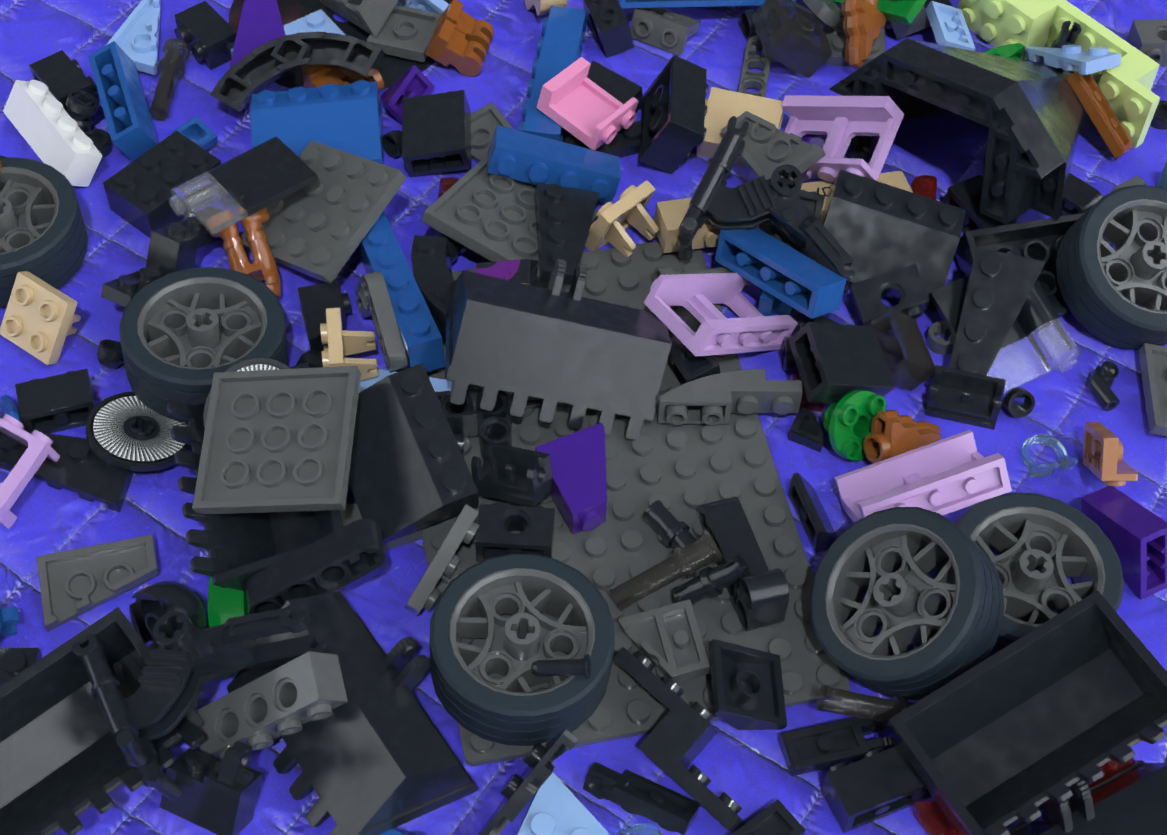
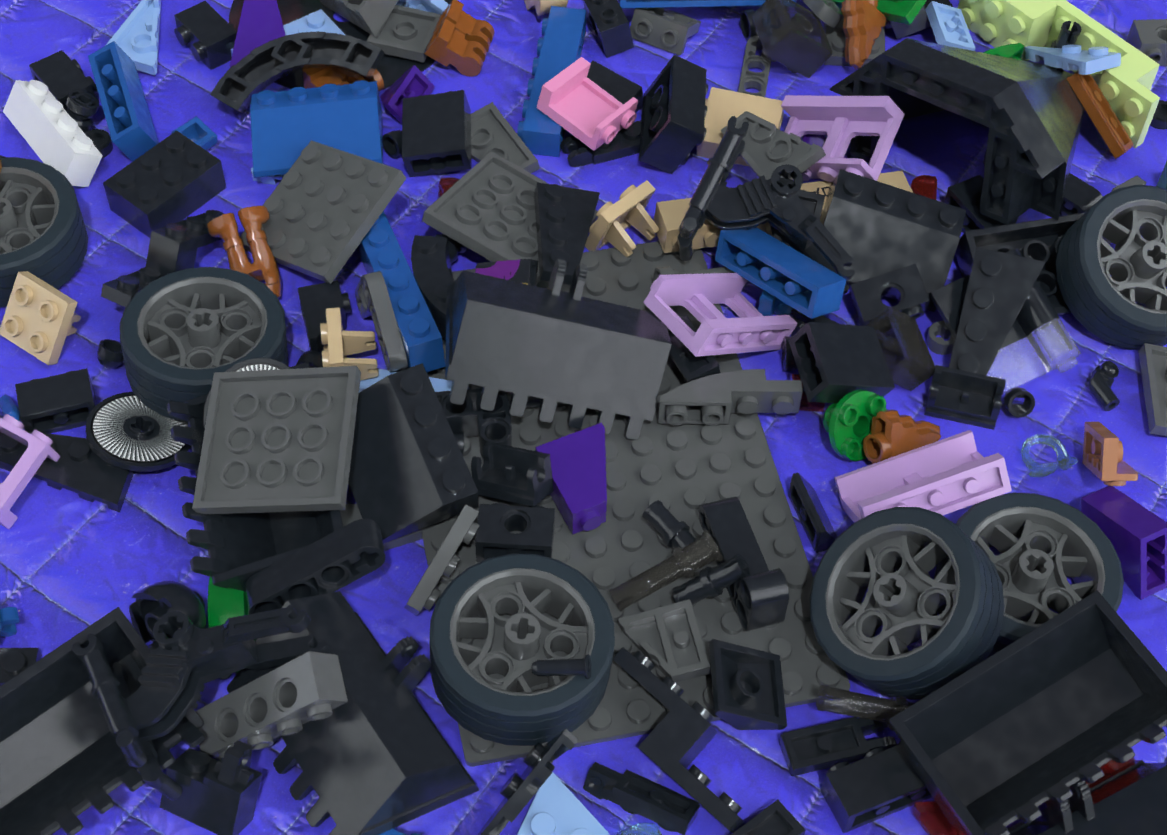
(92, 575): dark grey wing -> none
(171, 69): clear smoke pin -> none
(242, 185): black door -> none
(550, 161): blue brick -> none
(807, 430): black tile -> none

